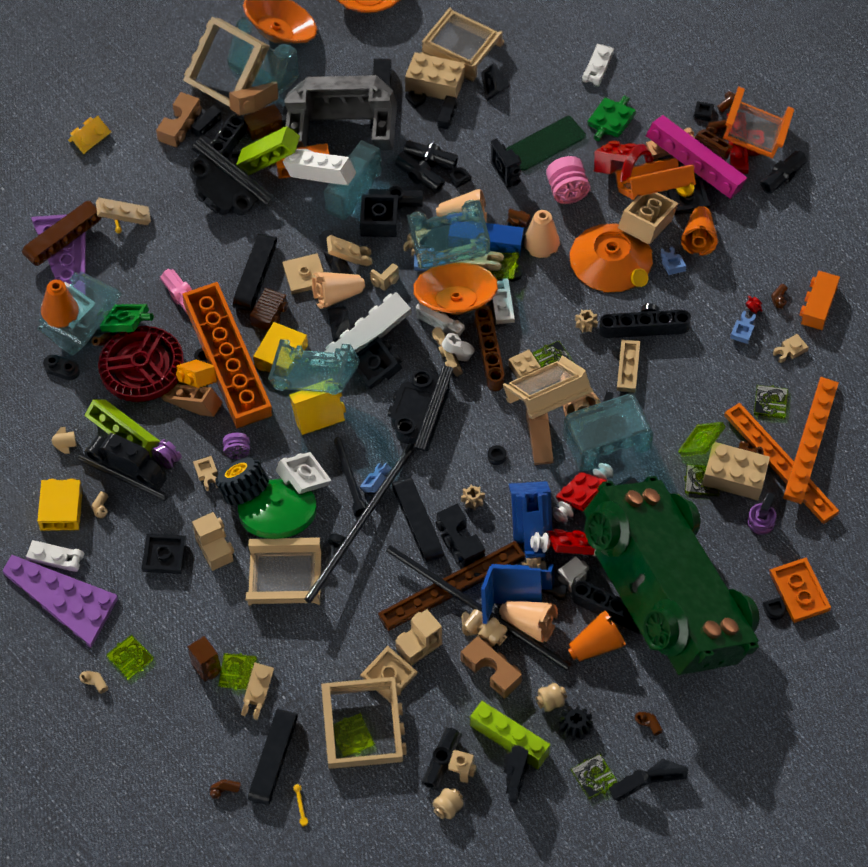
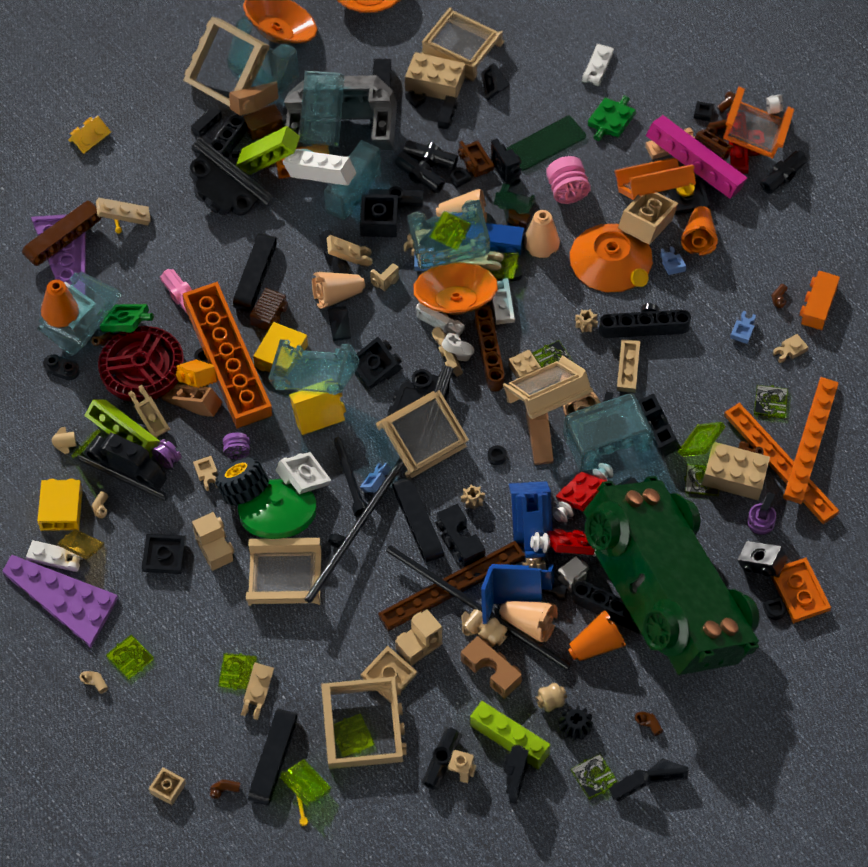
(80, 544): none -> clear yellow piece
(85, 443): none -> clear neon green piece
(150, 413): none -> tan hinge
(167, 786): none -> tan piece
(174, 130): medium nougat arch -> none
(204, 658): reddish brown brick -> none
(300, 272): tan plate -> none
(305, 782): none -> clear neon green plate
(321, 108): none -> clear light blue brick
(375, 325): white wedge -> none
(424, 433): none -> piece
(448, 803): tan piece -> none
(450, 230): none -> clear neon green piece
(476, 158): none -> reddish brown bracket
(507, 200): none -> clear green piece
(617, 156): red piece -> none
(660, 426): none -> black arch
(754, 304): red plate -> none
(762, 559): none -> black brick
(774, 104): none -> white piece

